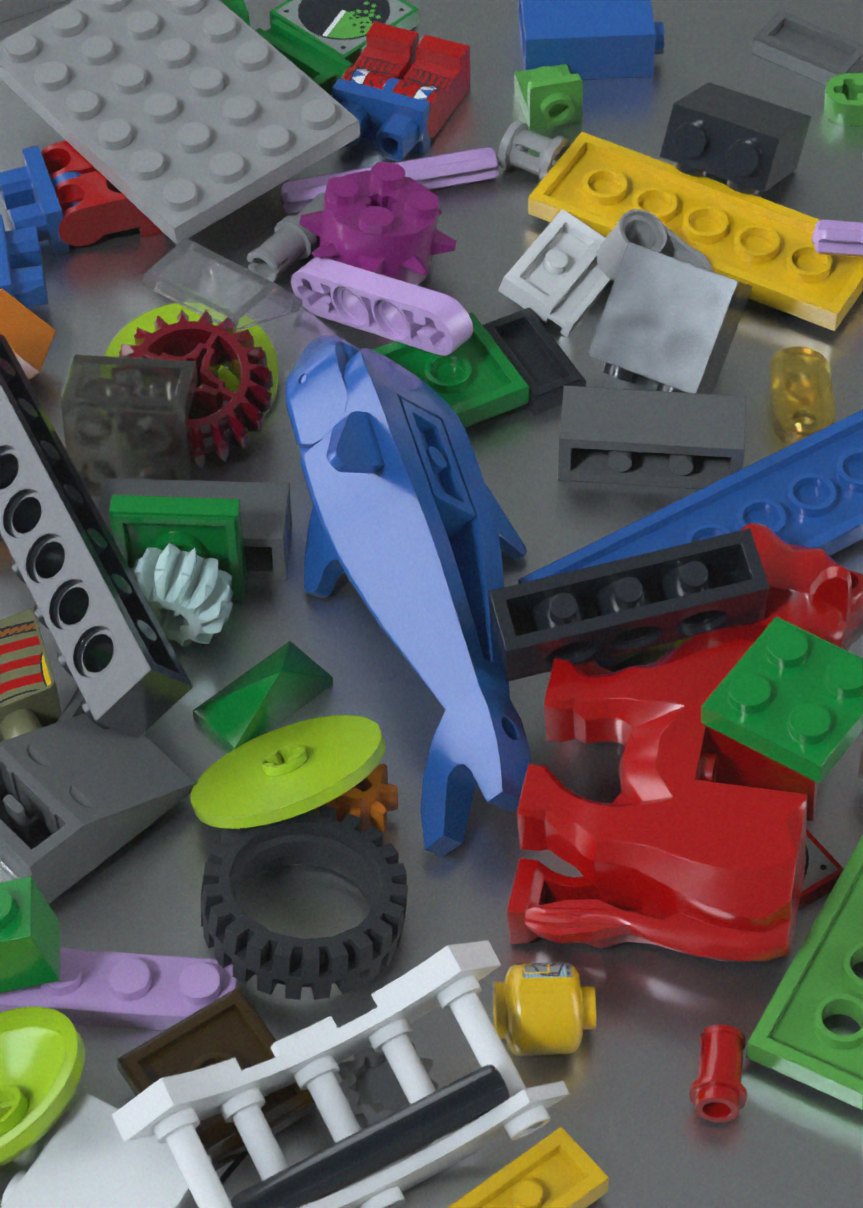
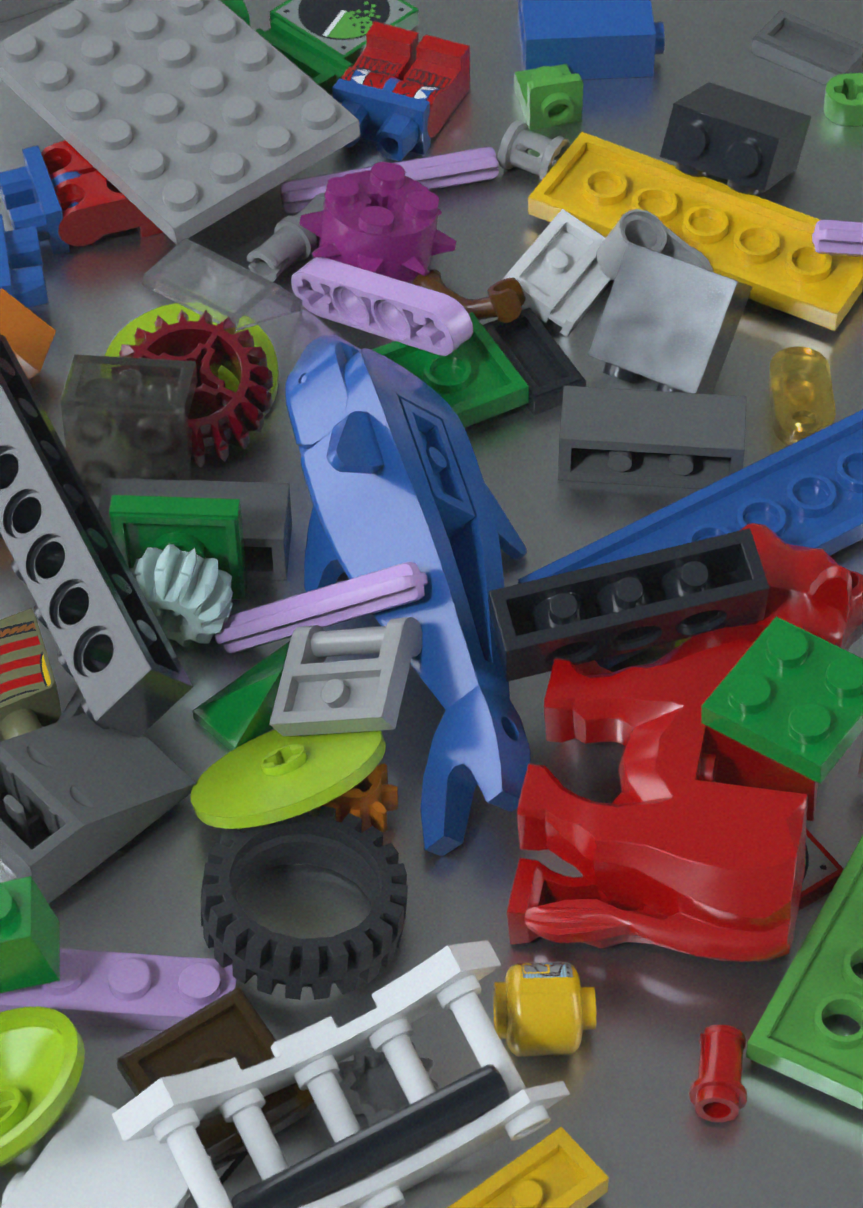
(323, 607): none -> lavender axle
(345, 694): none -> light grey plate
(504, 297): none -> reddish brown piece

